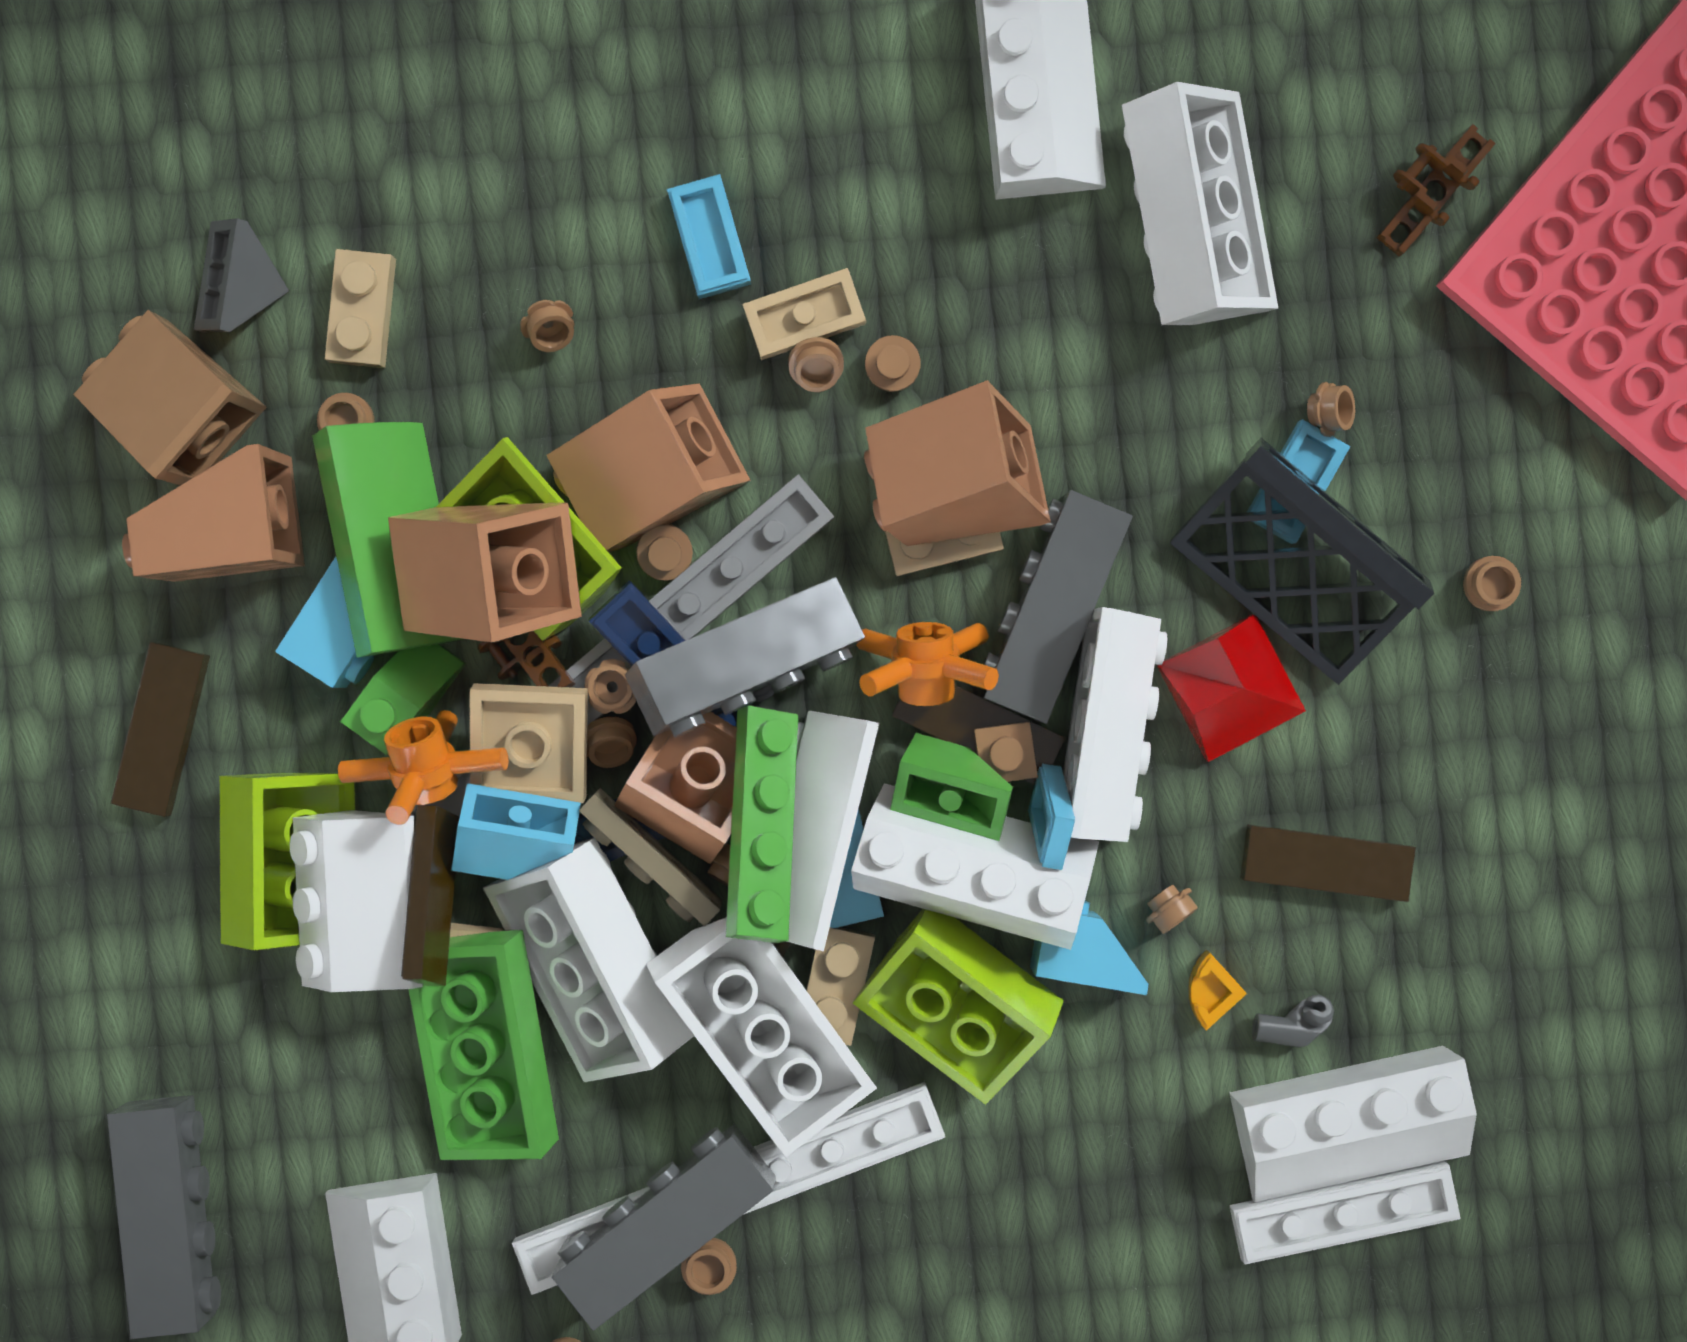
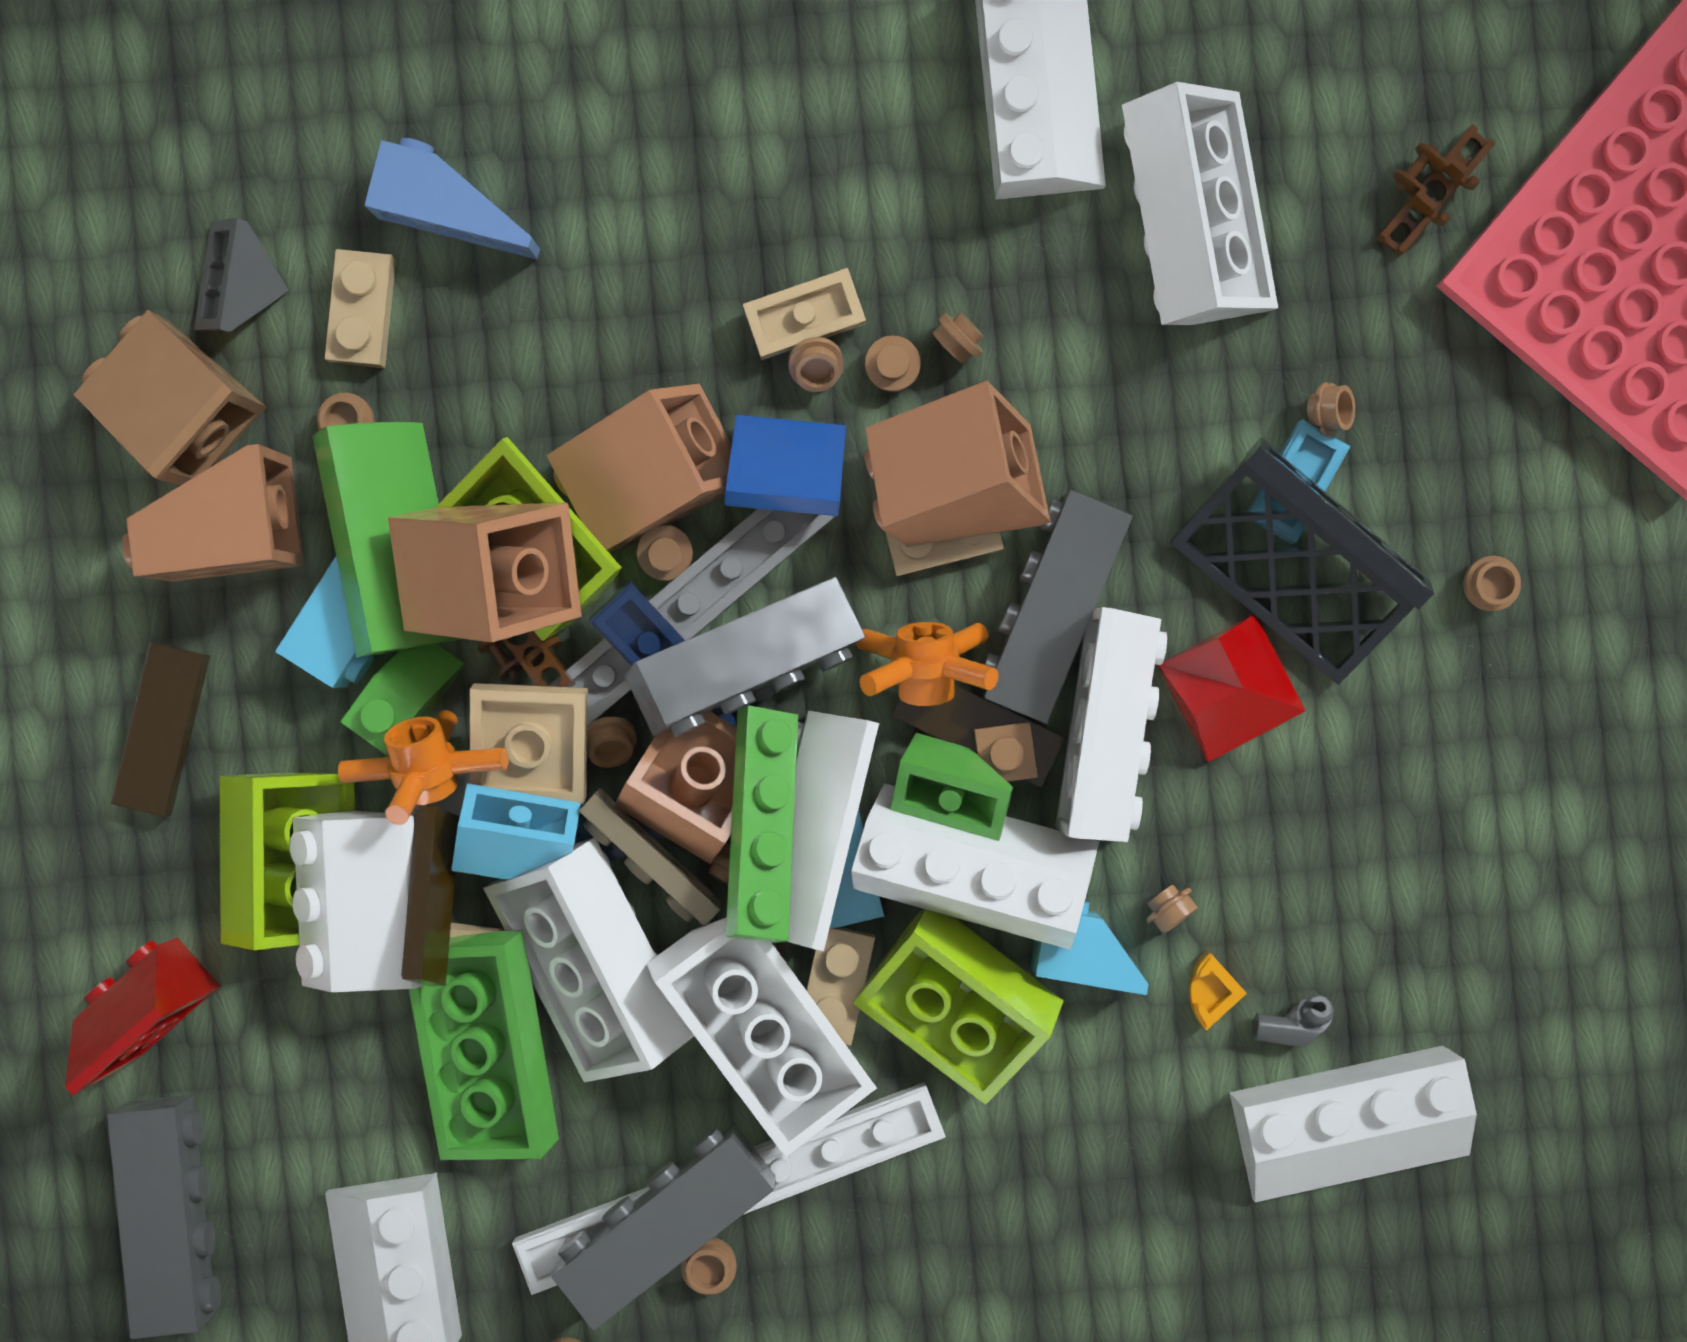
(135, 1011): none -> red slope
(425, 193): none -> medium blue slope
(552, 334): medium nougat plate -> none
(600, 697): medium nougat plate -> none
(709, 236): medium azure tile -> none
(786, 465): none -> blue tile
(959, 337): none -> medium nougat plate
(1051, 816): medium azure tile -> none
(1327, 863): dark brown tile -> none
(1345, 1212): white tile -> none

